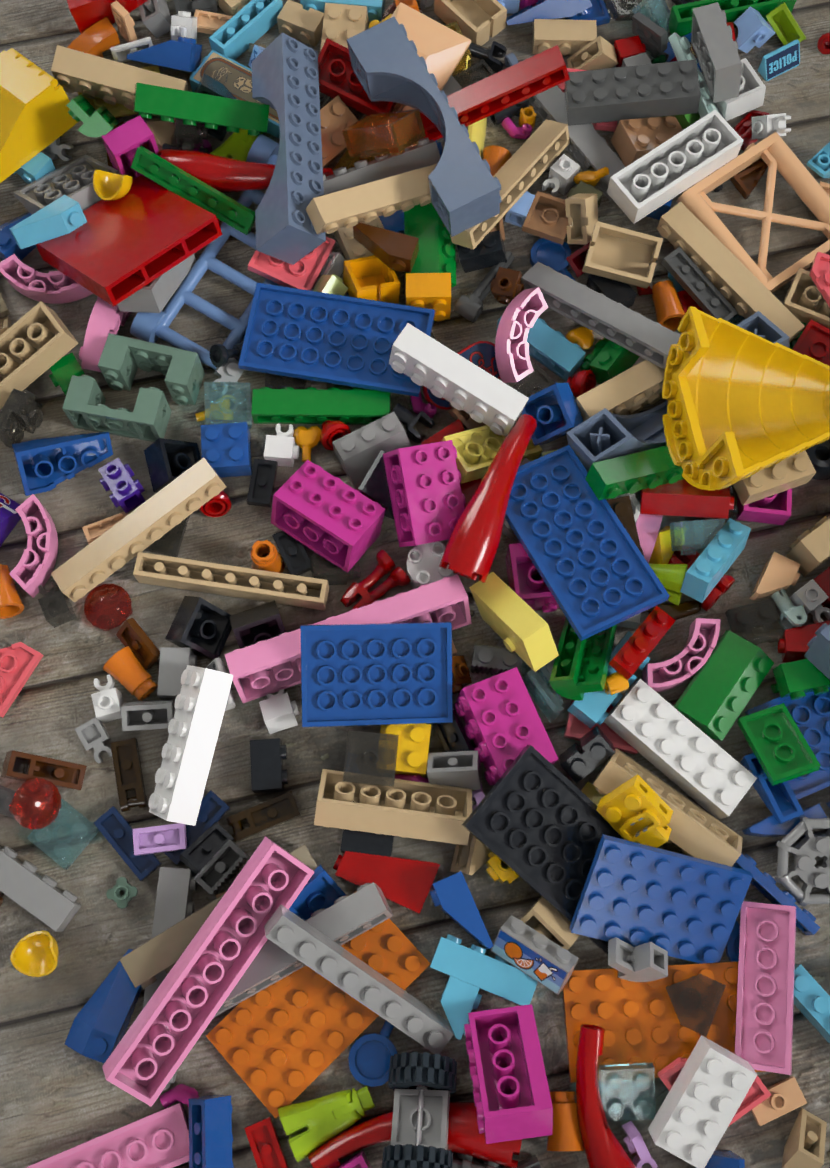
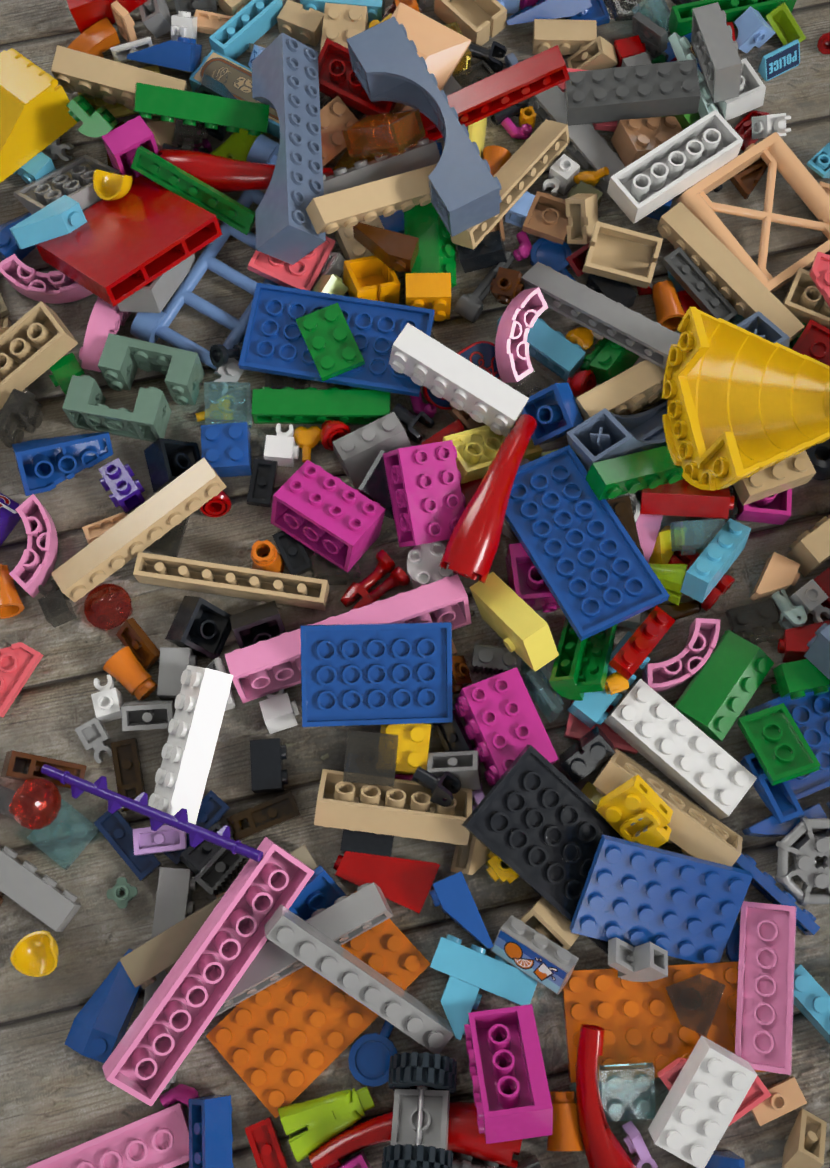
(157, 817): none -> dark purple plant
(330, 341): none -> green plate
(440, 787): none -> black piece
(524, 248): none -> dark pink arm

